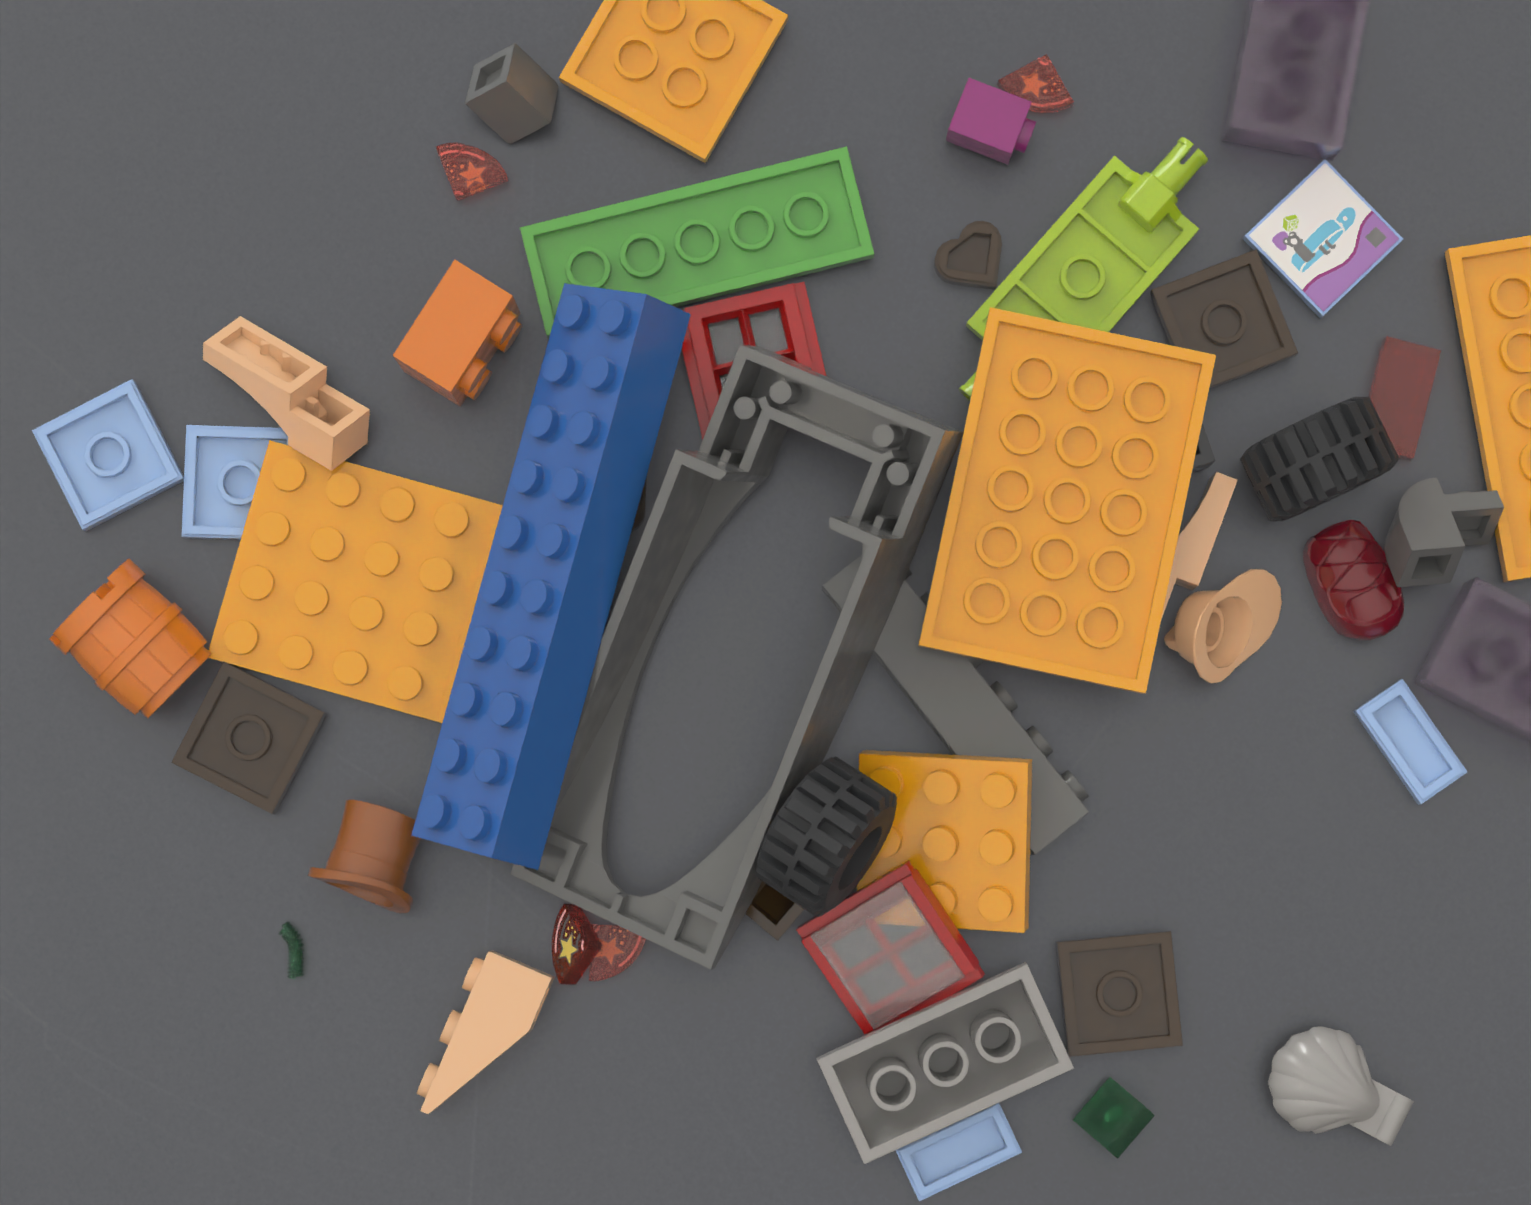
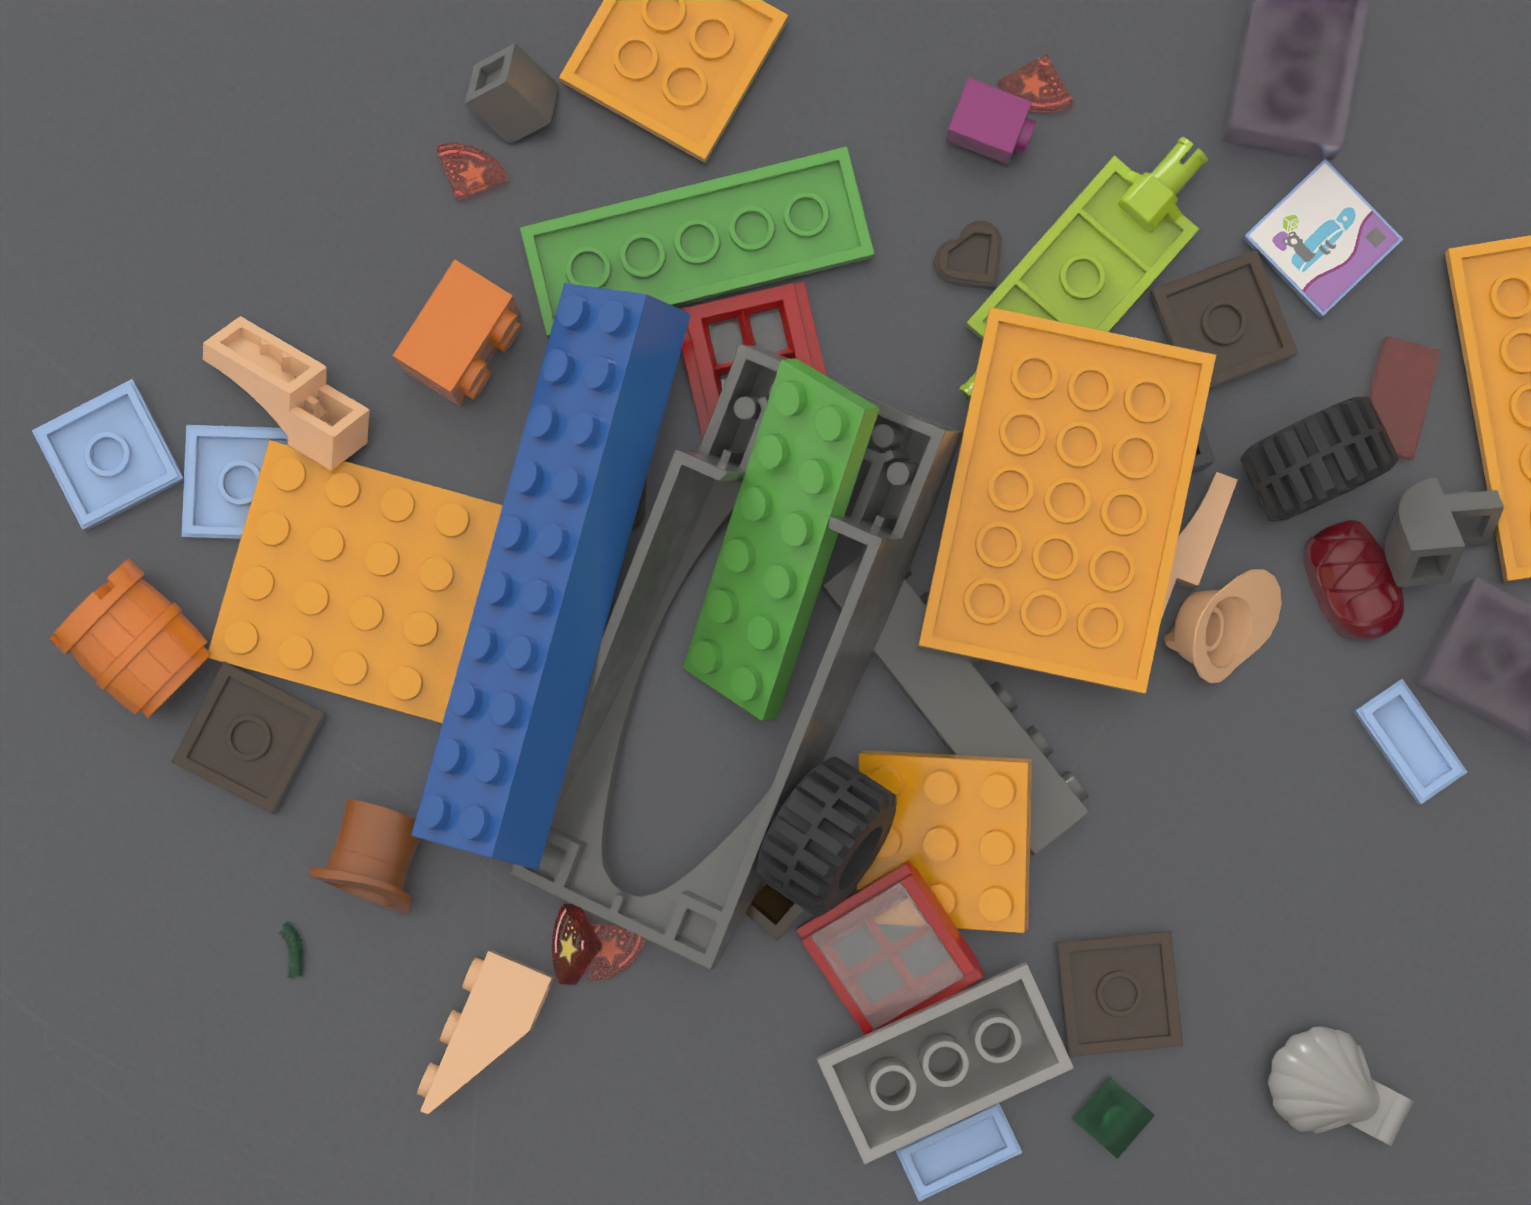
(780, 538): none -> bright green plate

